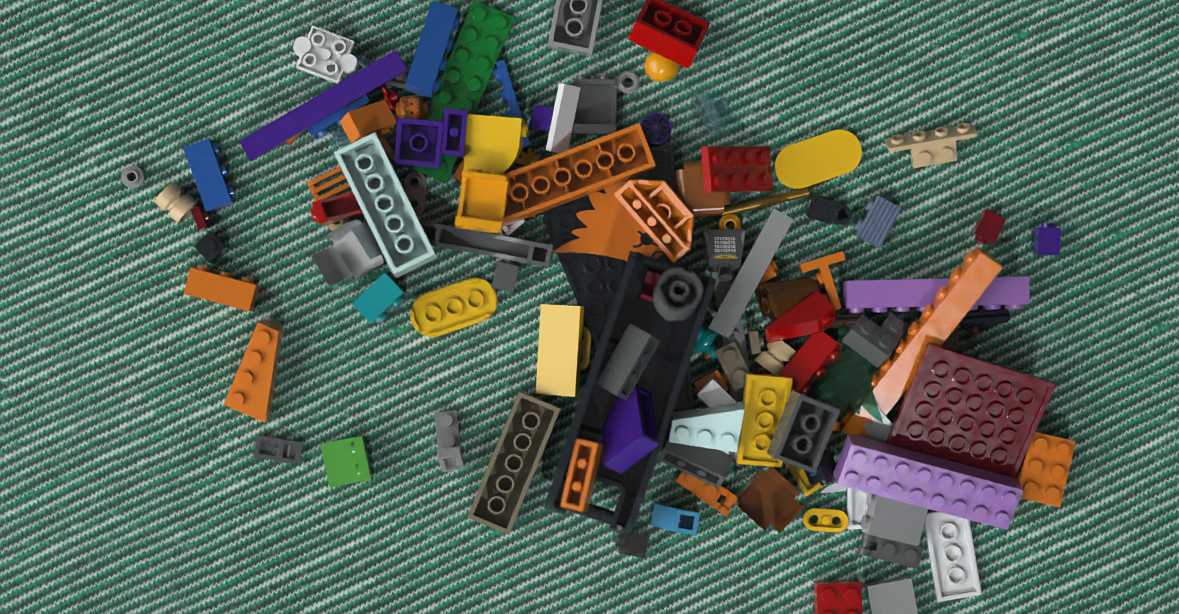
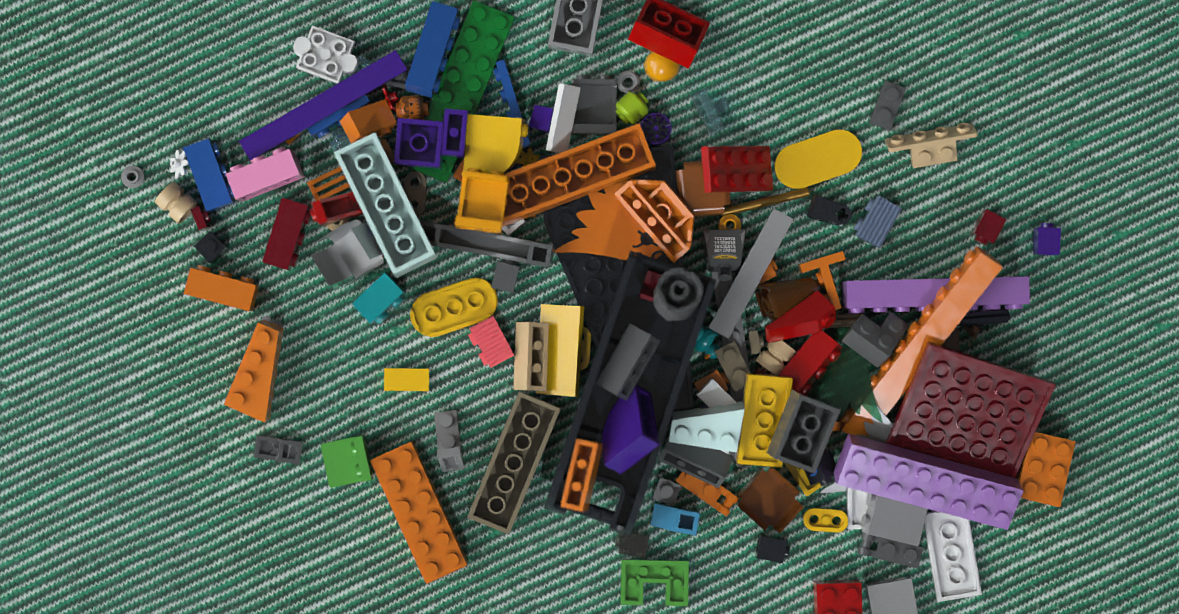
(178, 164): none -> white plant
(264, 174): none -> bright pink brick
(287, 234): none -> dark red brick
(406, 379): none -> yellow tile
(419, 512): none -> orange brick
(491, 342): none -> coral brick
(531, 356): none -> tan brick
(632, 107): none -> lime head
(639, 571): none -> bright green plate
(666, 491): none -> light grey plate
(772, 548): none -> black brick
(887, 105): none -> dark grey plate

